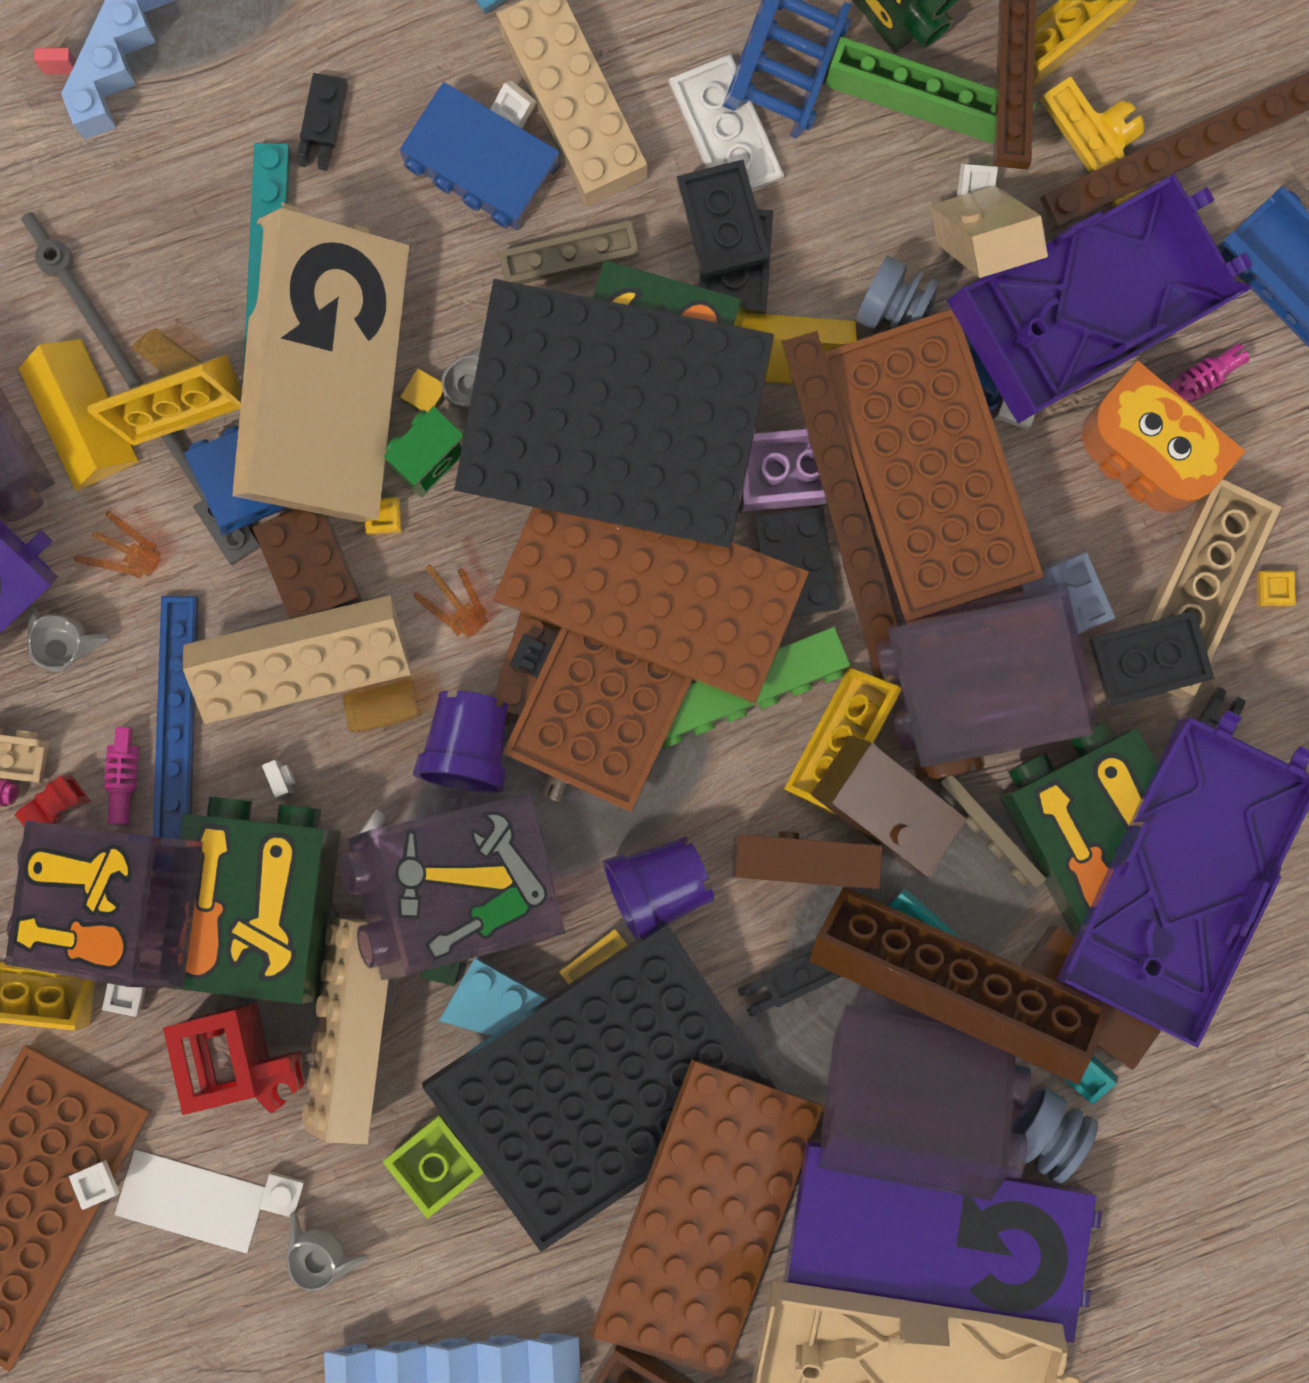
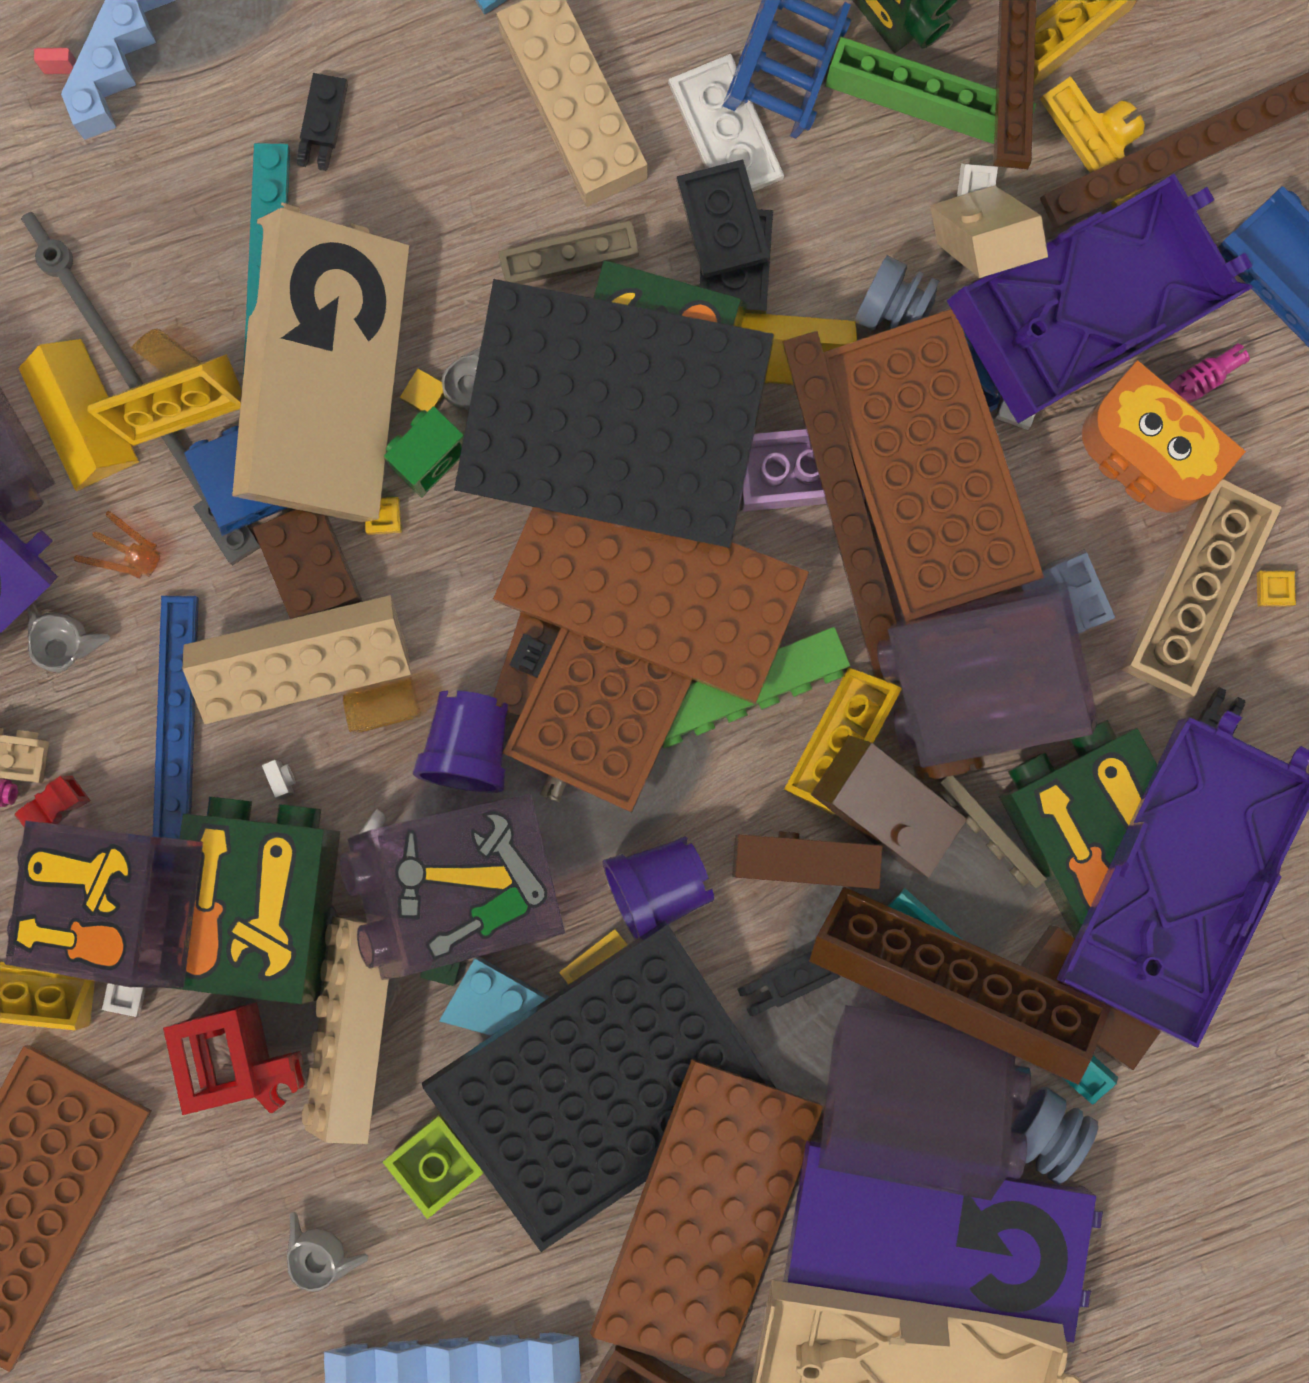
(94, 1184): white plate -> none
(121, 775): dark pink hinge -> none
(190, 1201): white sticker -> none
(281, 1194): white plate -> none
(468, 618): clear orange plant -> none
(478, 156): blue panel -> none
(513, 104): white plate -> none
(802, 542): black plate -> none
(1151, 658): black plate -> none

